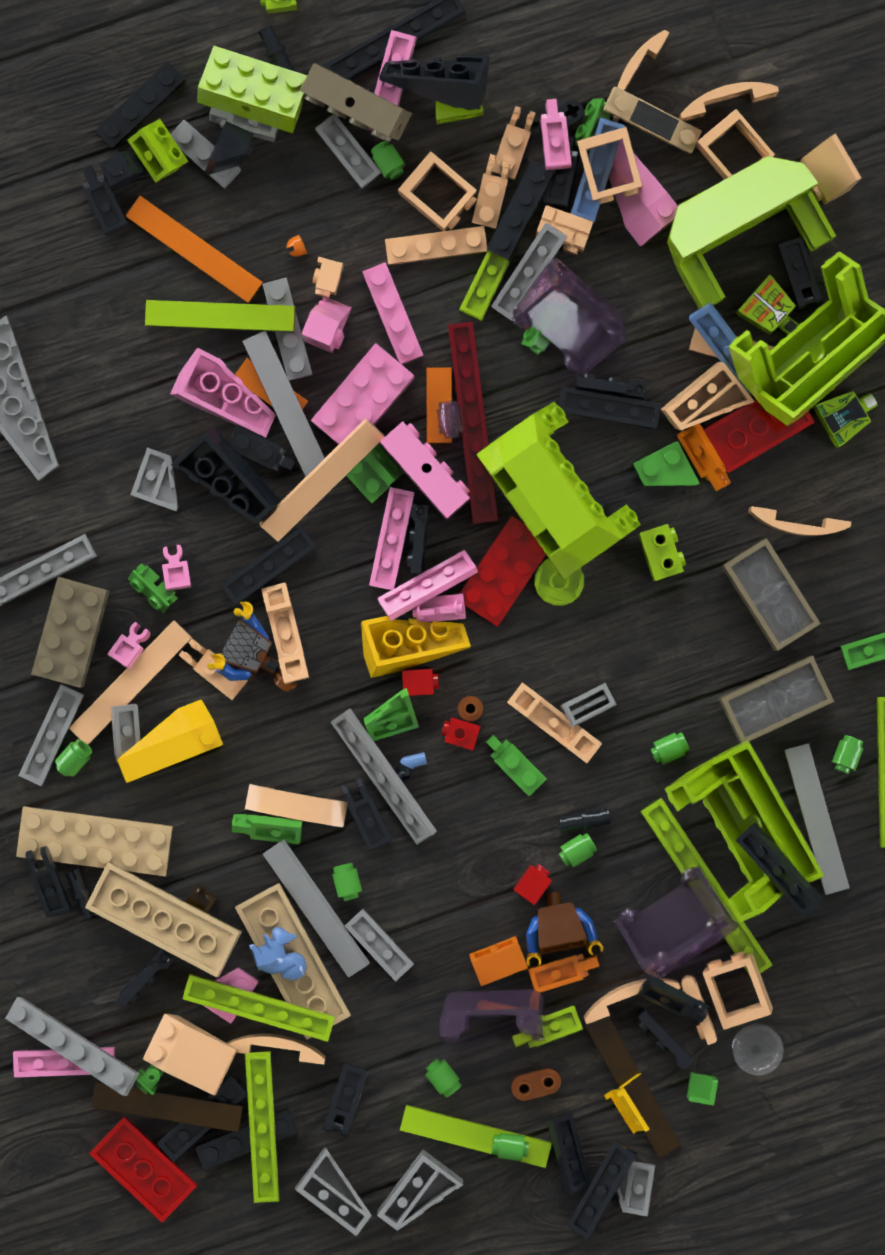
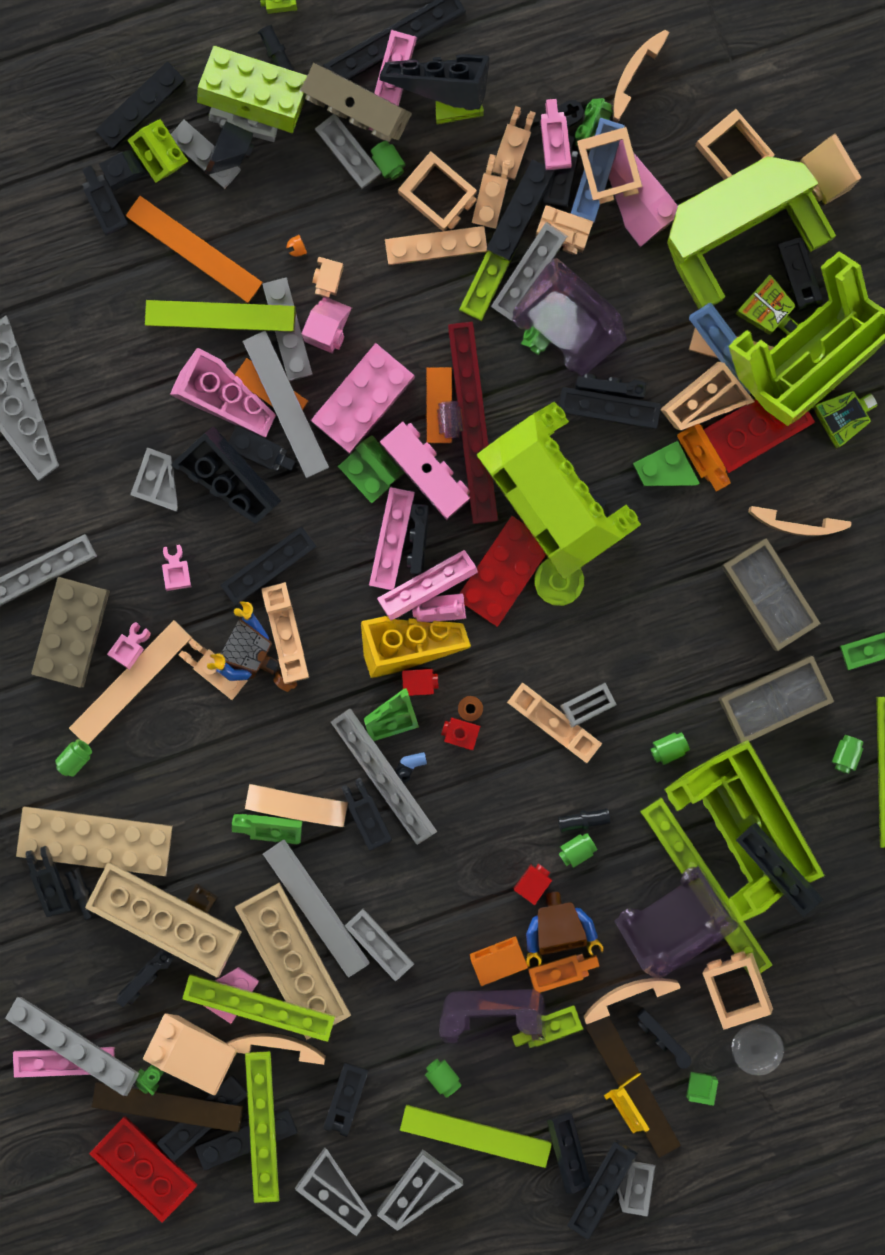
(51, 735): light grey plate -> none
(125, 728): light grey hinge -> none
(143, 581): bright green hinge -> none
(177, 738): yellow wedge -> none
(273, 958): medium blue animal -> none
(321, 480): light nougat tile -> none
(346, 881): bright green brick -> none
(392, 313): bright pink plate -> none
(510, 1146): bright green brick -> none
(516, 765): bright green hinge -> none
(536, 1084): dark orange plate -> none
(652, 120): tan plate -> none
(657, 553): lime brick -> none
(673, 999): black hinge -> none
(706, 1028): light nougat hinge -> none
(757, 90): light nougat slope -> none
(816, 818): light grey tile -> none

